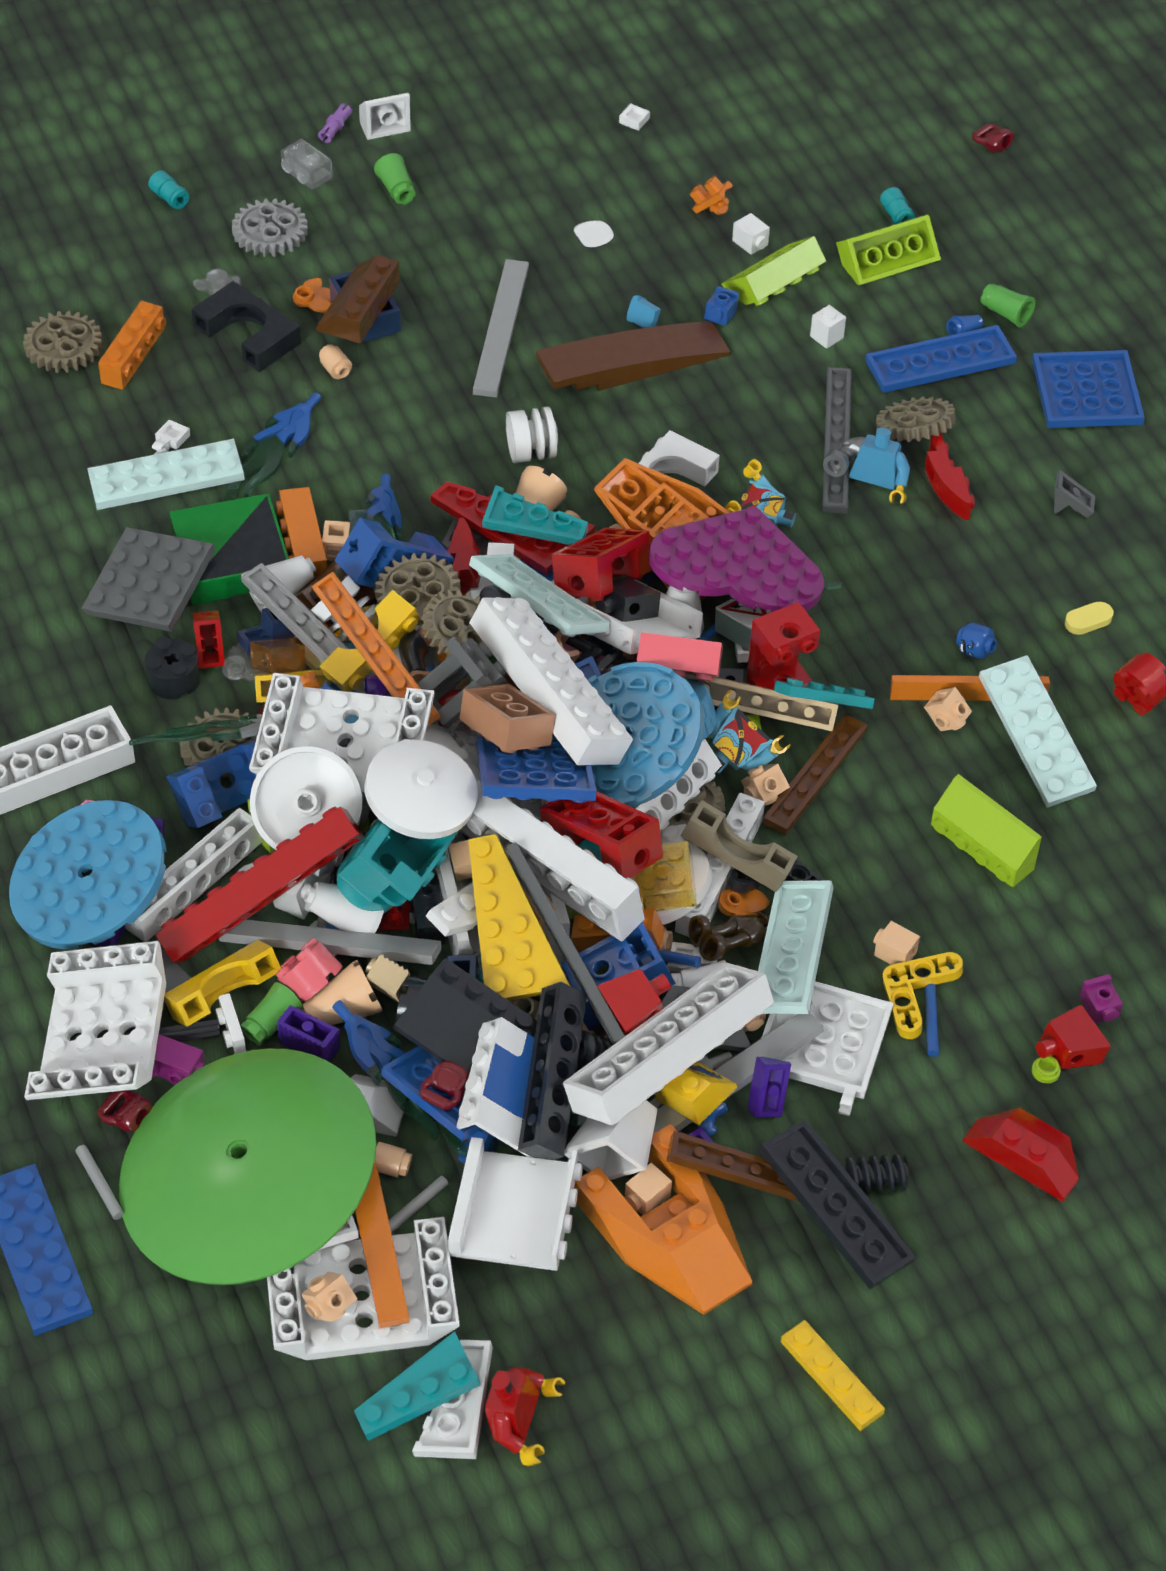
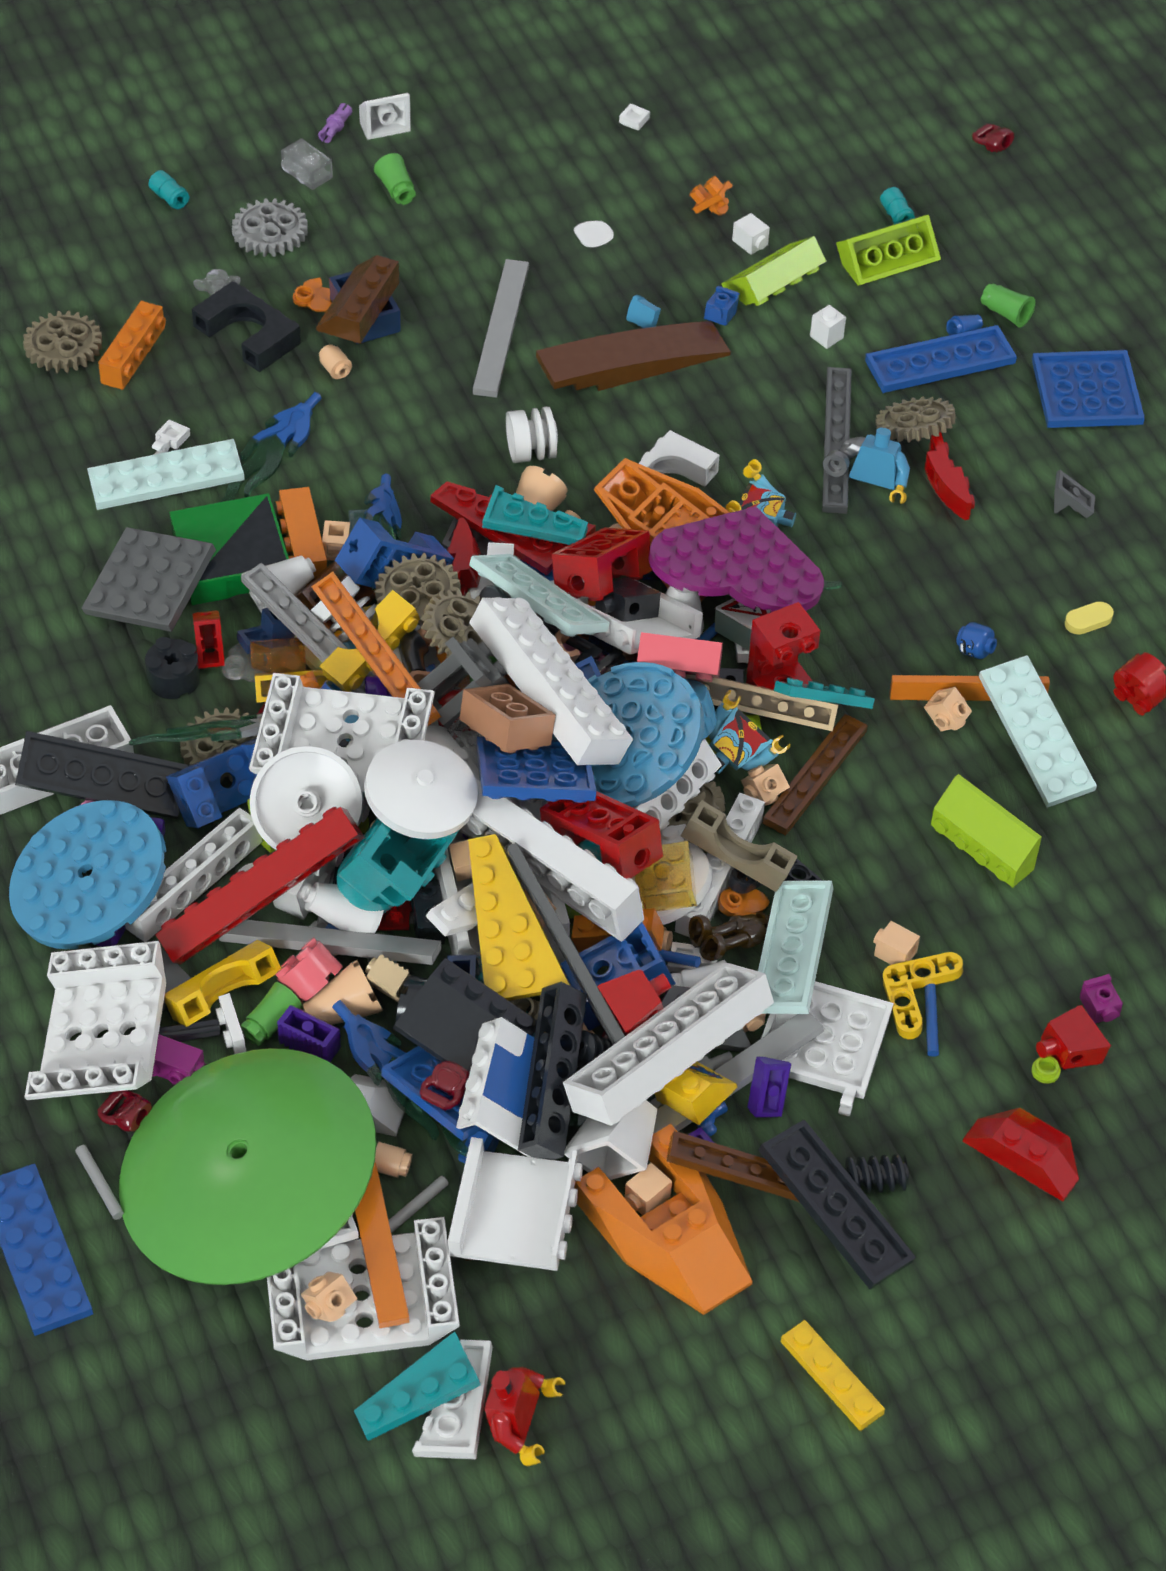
(97, 773): none -> black plate

